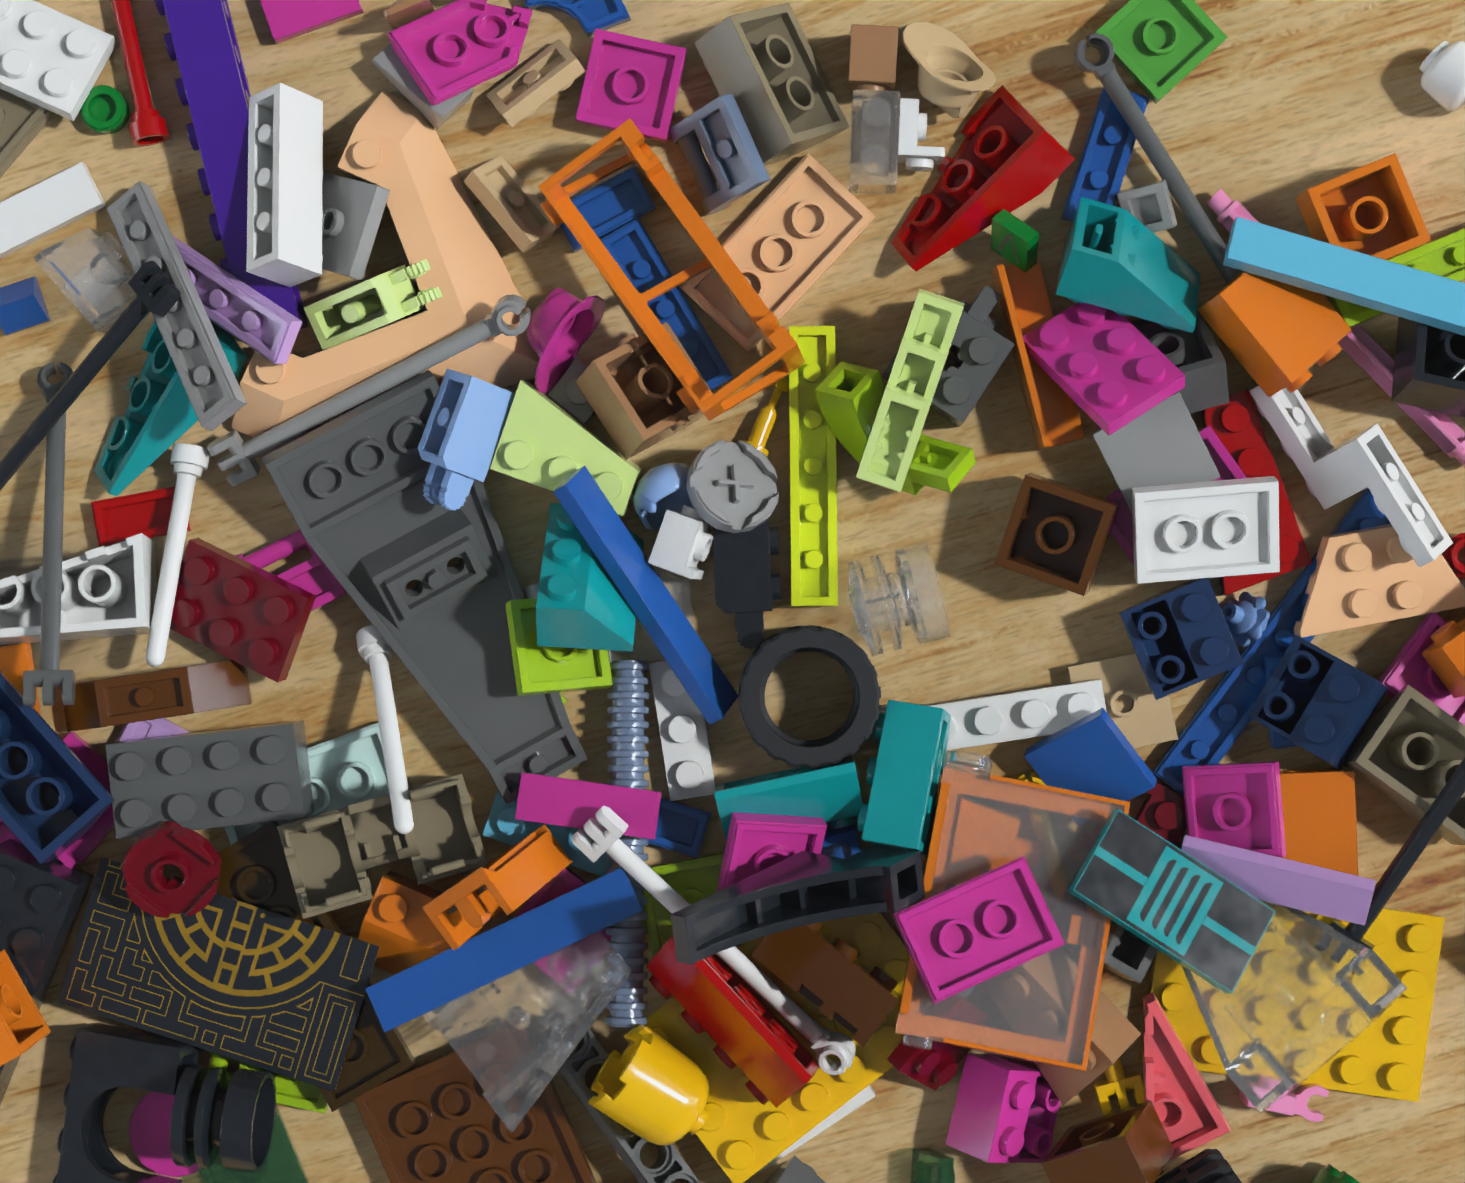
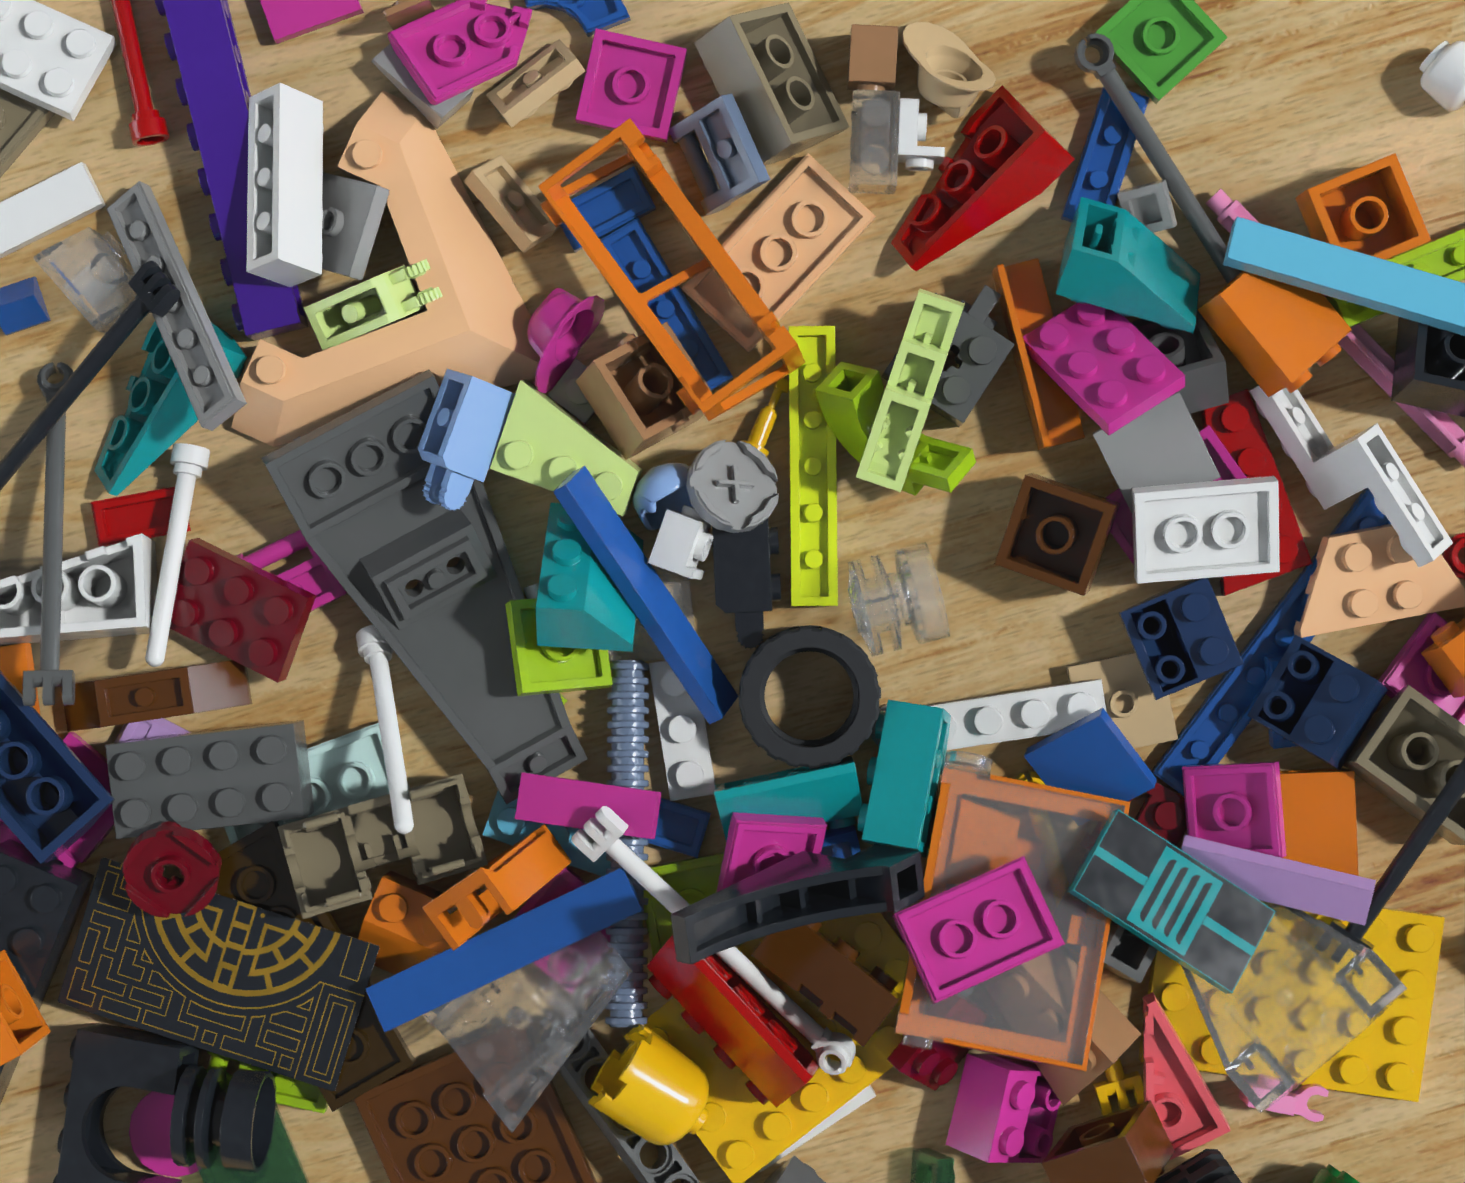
(105, 110): green tile -> none
(241, 308): lavender tile -> none
(246, 452): light grey hinge -> none
(1014, 240): green tile -> none
(1246, 618): medium blue plant -> none

